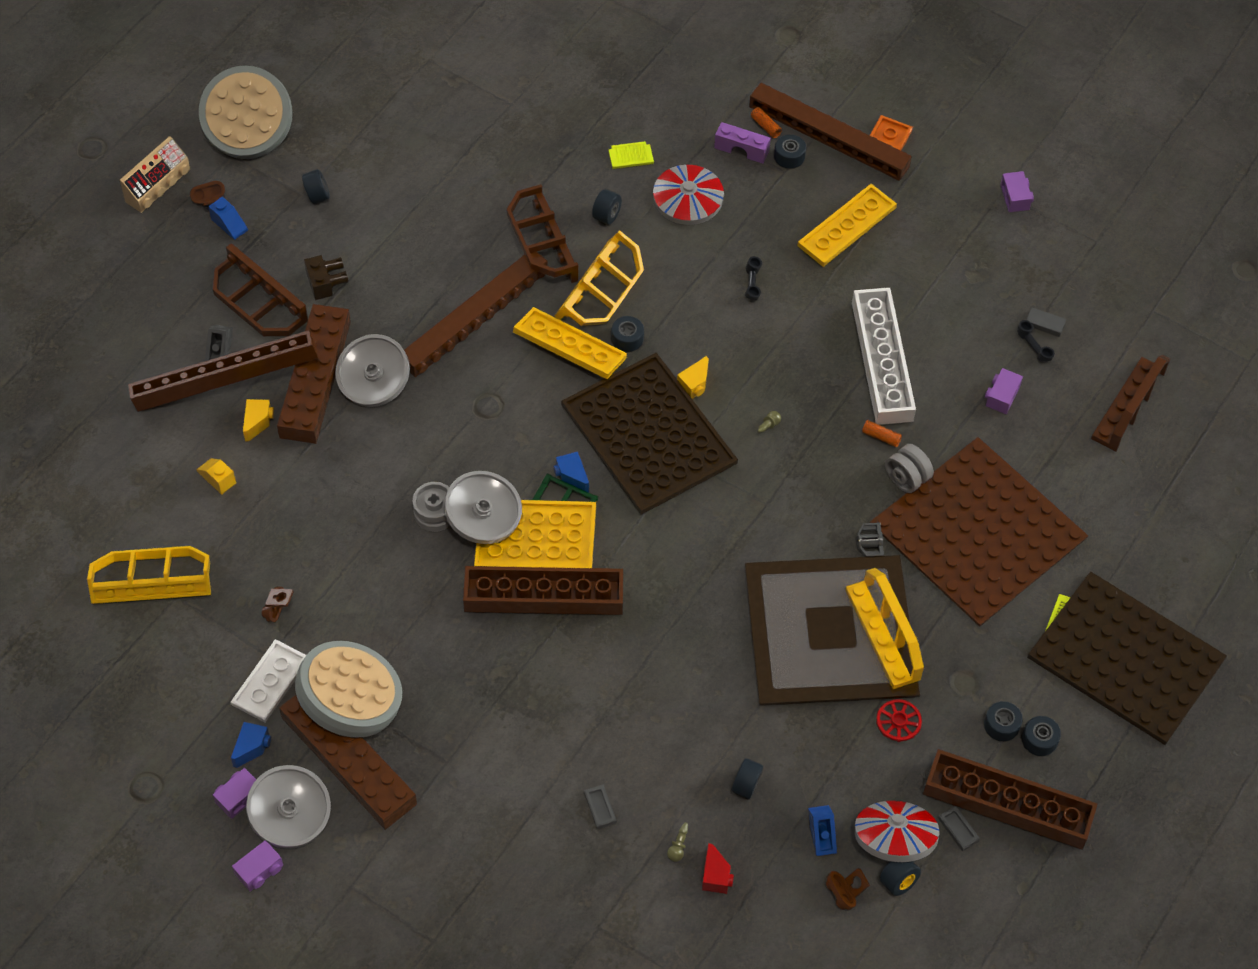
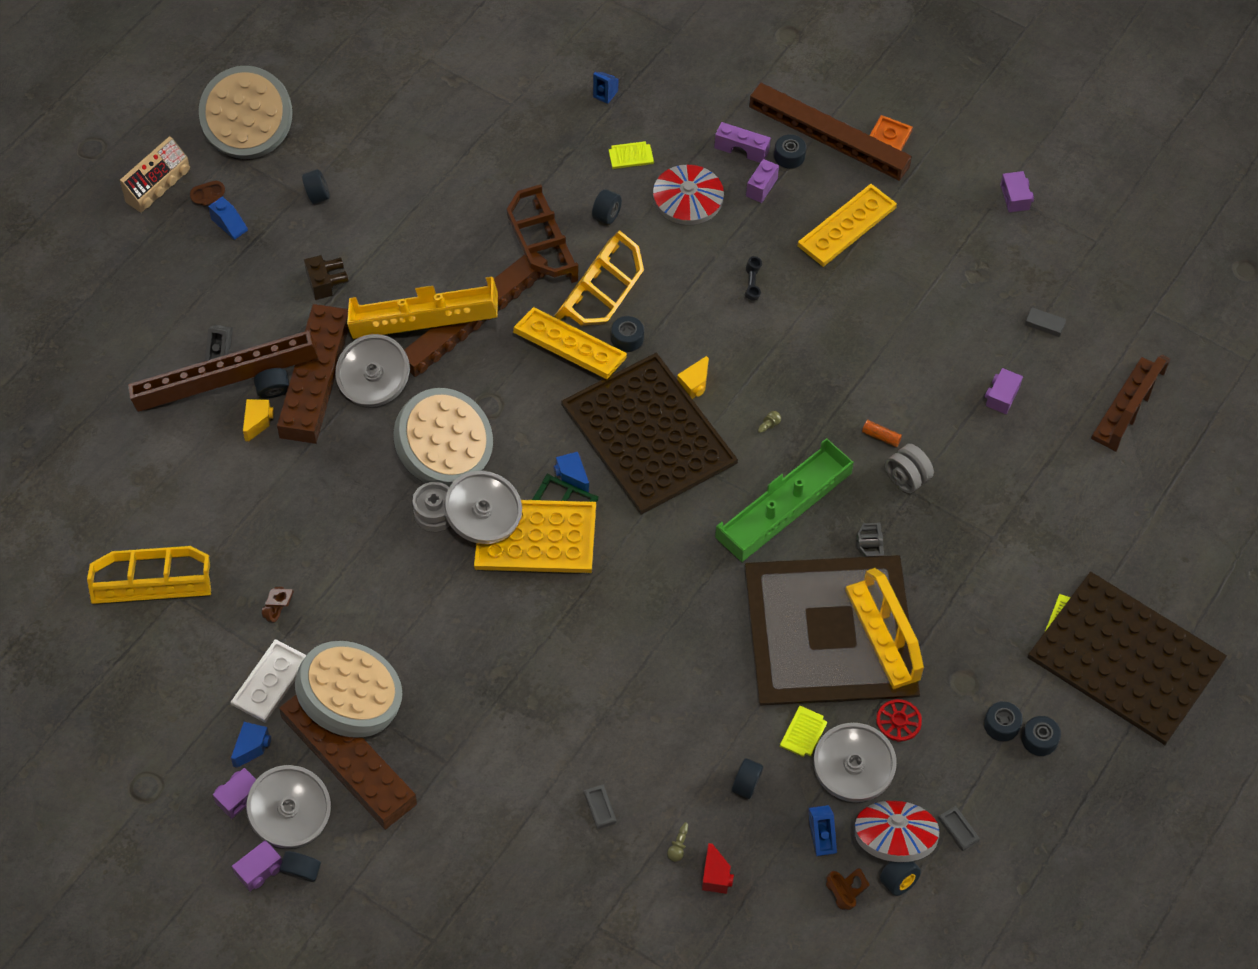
(217, 474): yellow slope -> none
(270, 285): reddish brown plate -> none
(271, 383): none -> black wheel
(300, 866): none -> black wheel
(423, 311): none -> yellow piece
(442, 436): none -> tan wheel
(543, 590): reddish brown brick -> none
(604, 86): none -> blue slope
(762, 180): none -> medium lavender brick
(763, 122): orange piece -> none
(784, 501): none -> bright green piece
(804, 732): none -> neon yellow window
(854, 762): none -> light grey dish
(883, 356): white brick -> none
(979, 531): reddish brown baseplate -> none
(1010, 799): reddish brown brick -> none
(1024, 331): black bar -> none

